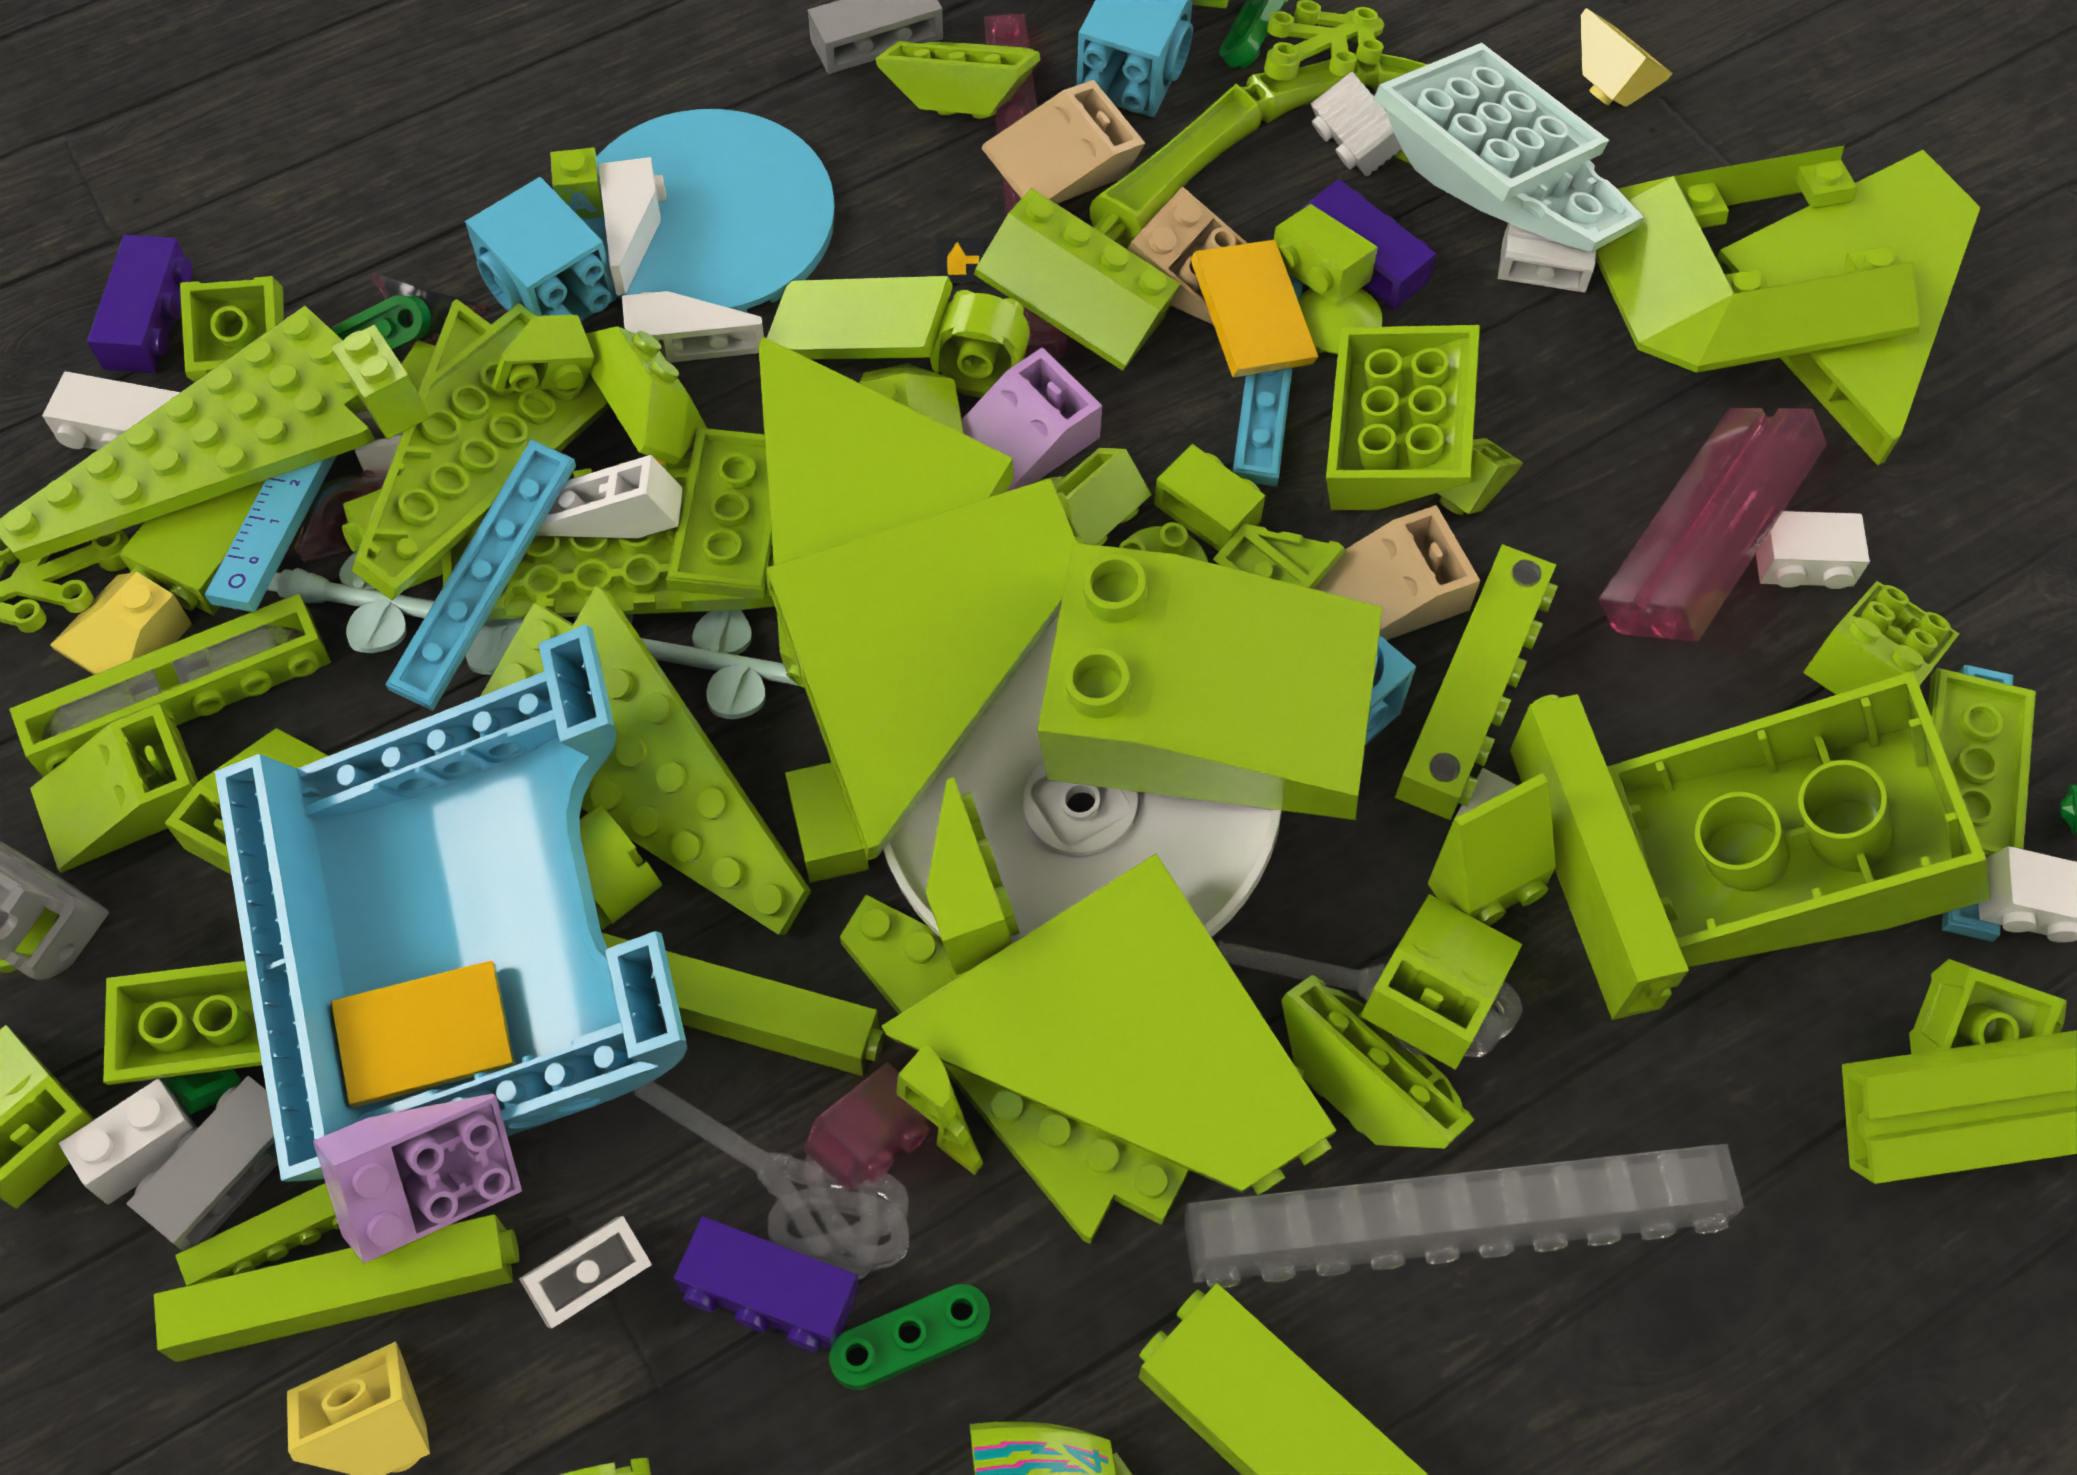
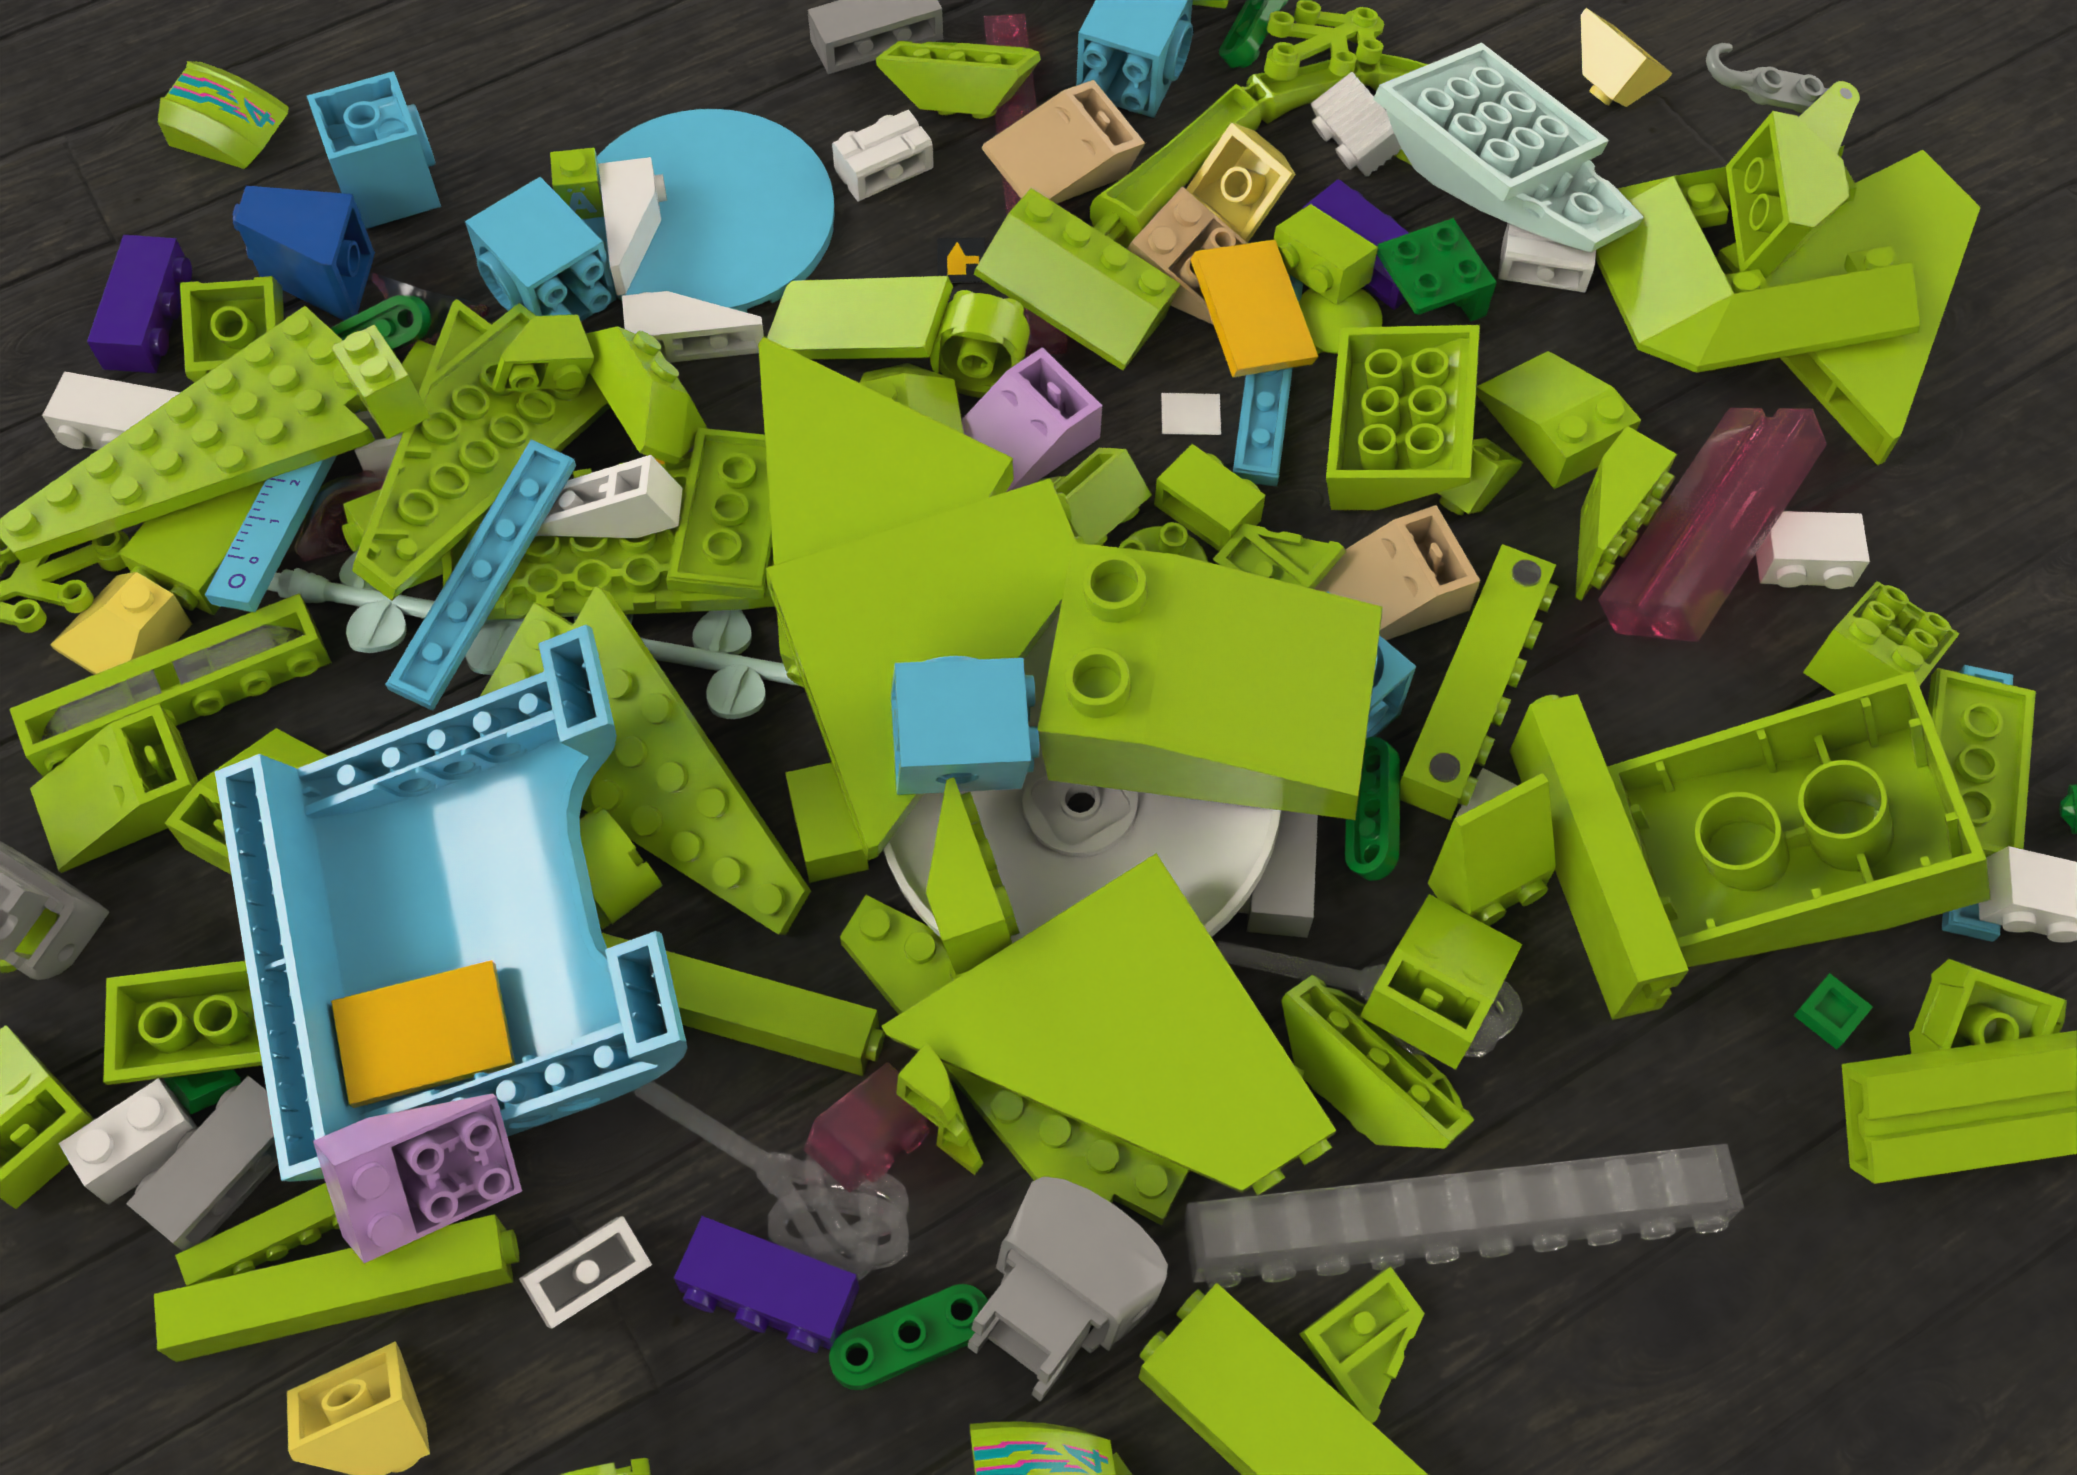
(219, 115): none -> lime slope
(308, 244): none -> blue slope
(376, 148): none -> medium azure brick
(882, 154): none -> white brick
(962, 723): none -> medium azure brick
(1064, 1268): none -> light grey piece
(1191, 414): none -> white sticker
(1242, 179): none -> light yellow slope
(1286, 890): none -> light grey brick
(1366, 1339): none -> lime wing
(1373, 839): none -> green plate
(1438, 269): none -> green bracket
(1558, 415): none -> lime slope
(1619, 501): none -> lime slope
(1790, 168): none -> lime slope
(1833, 1011): none -> green plate

